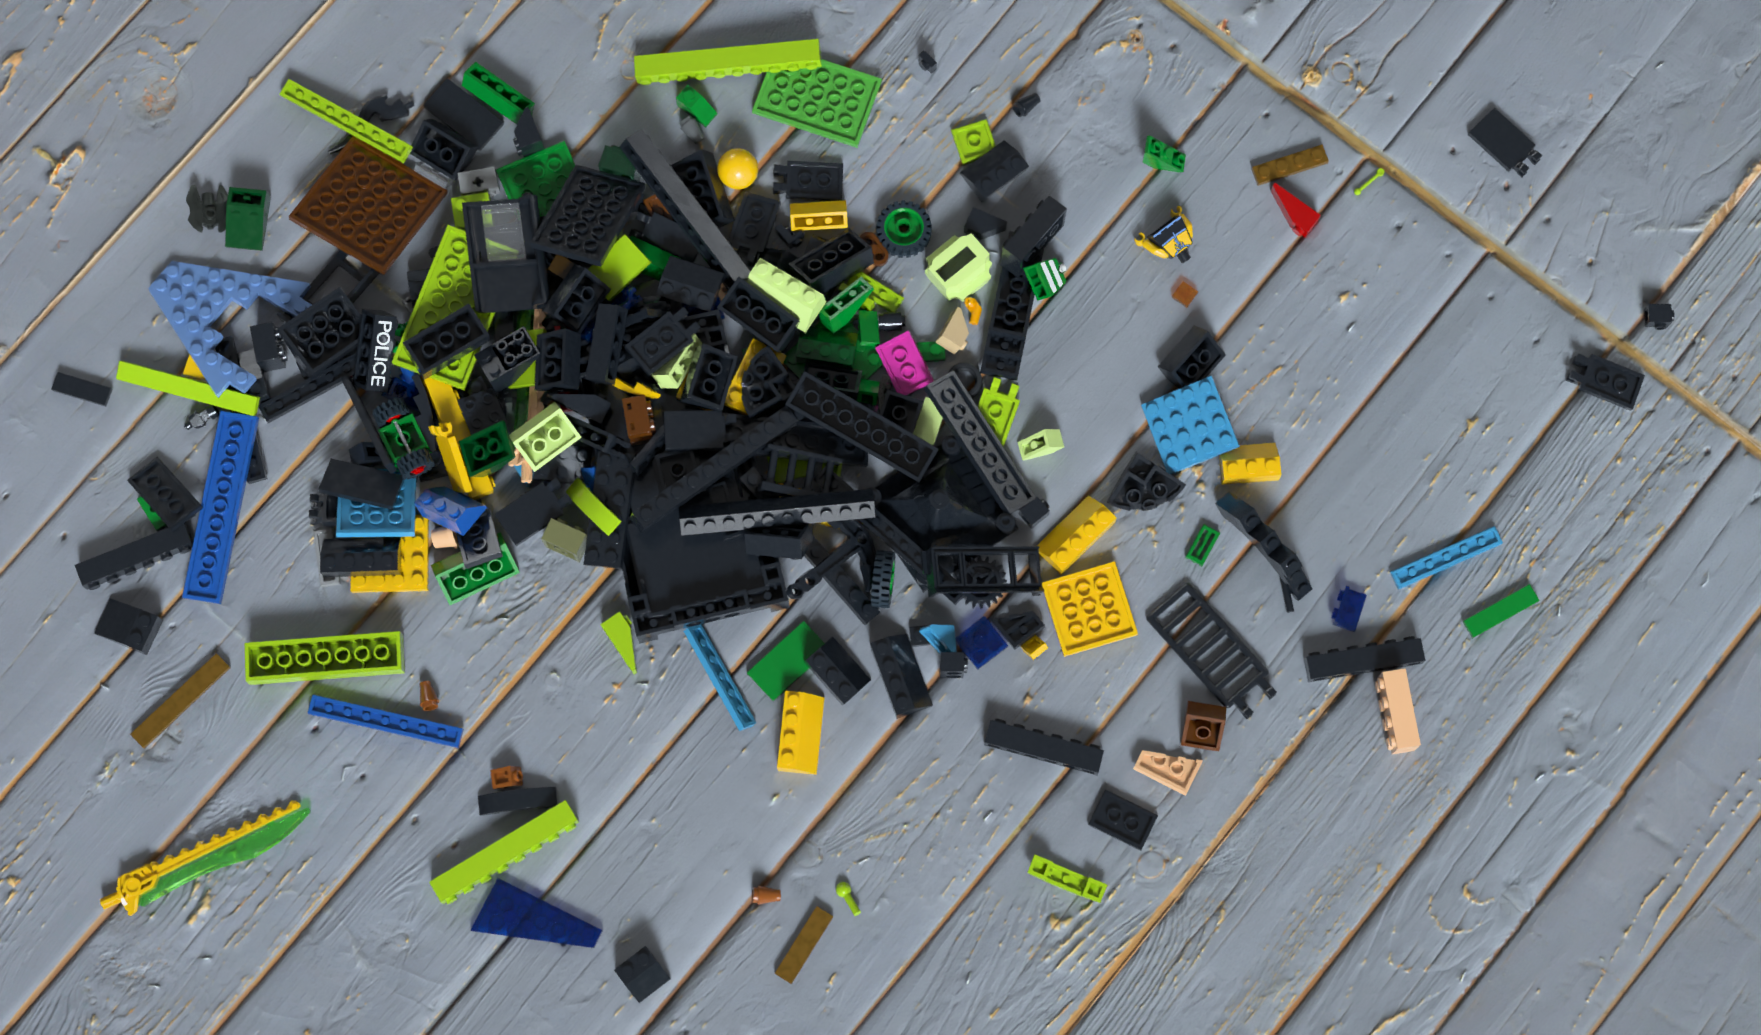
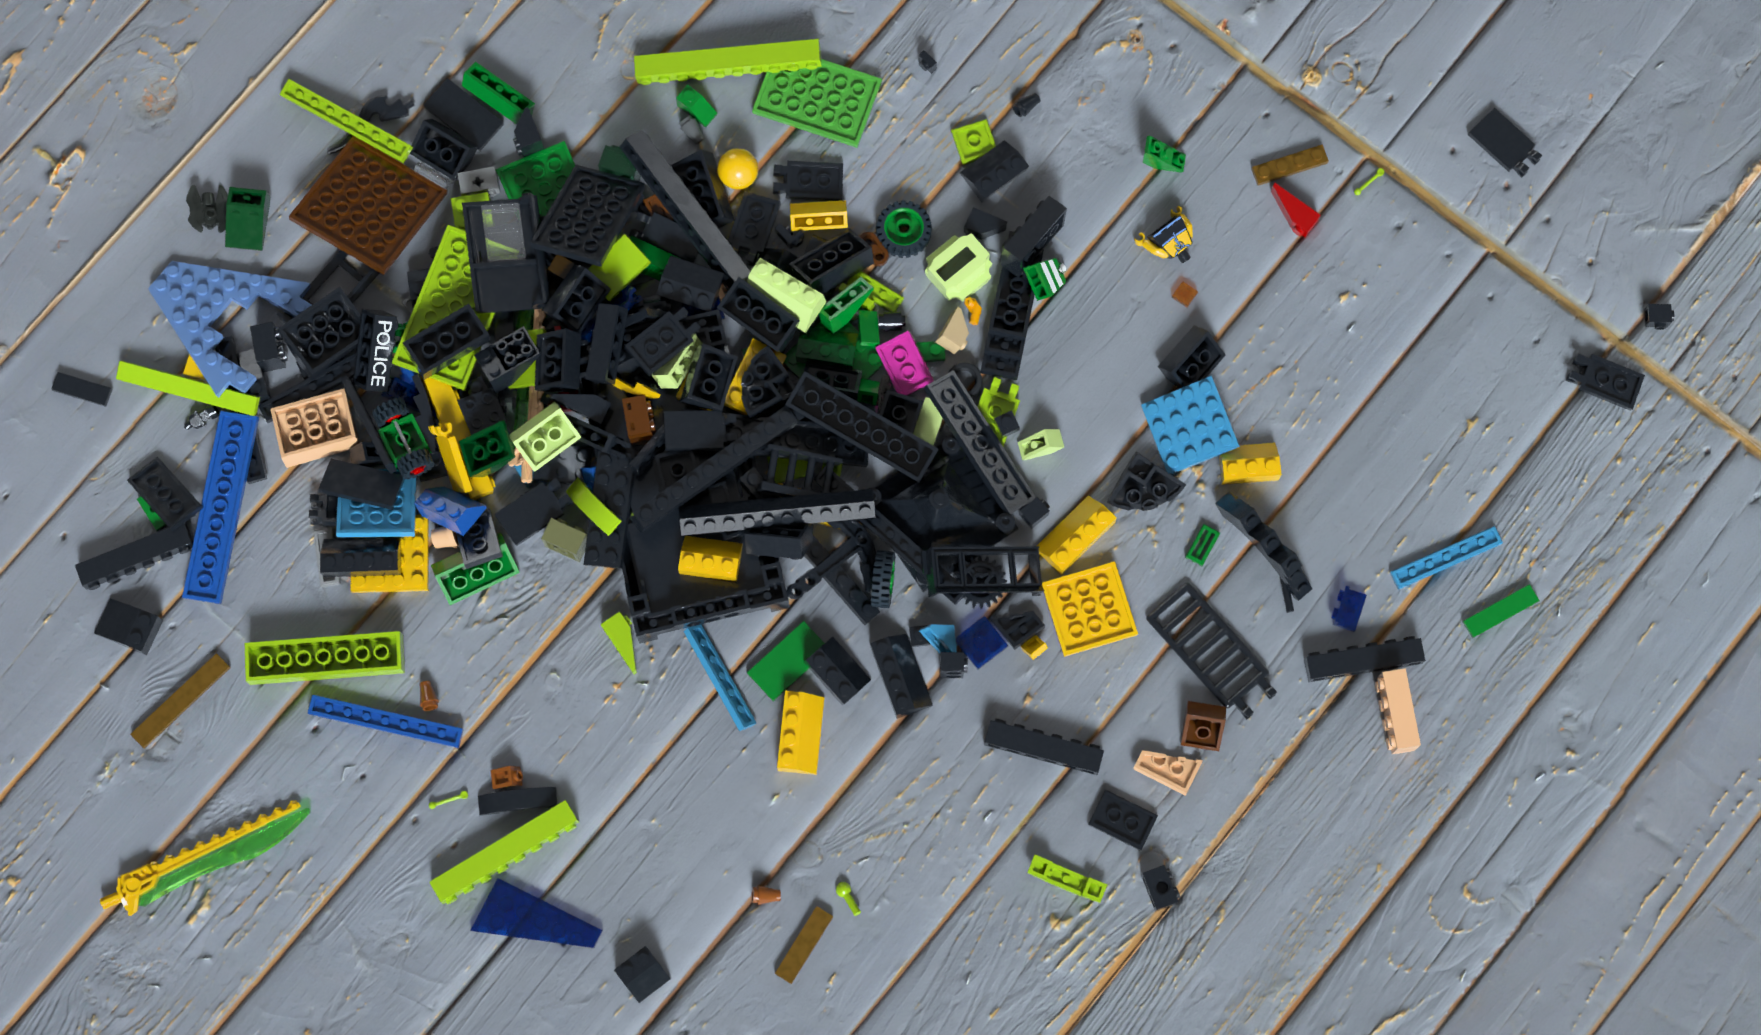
(314, 428): none -> light nougat slope
(464, 795): none -> lime hinge
(710, 558): none -> yellow slope
(1007, 424): none -> black brick
(1158, 899): none -> black brick

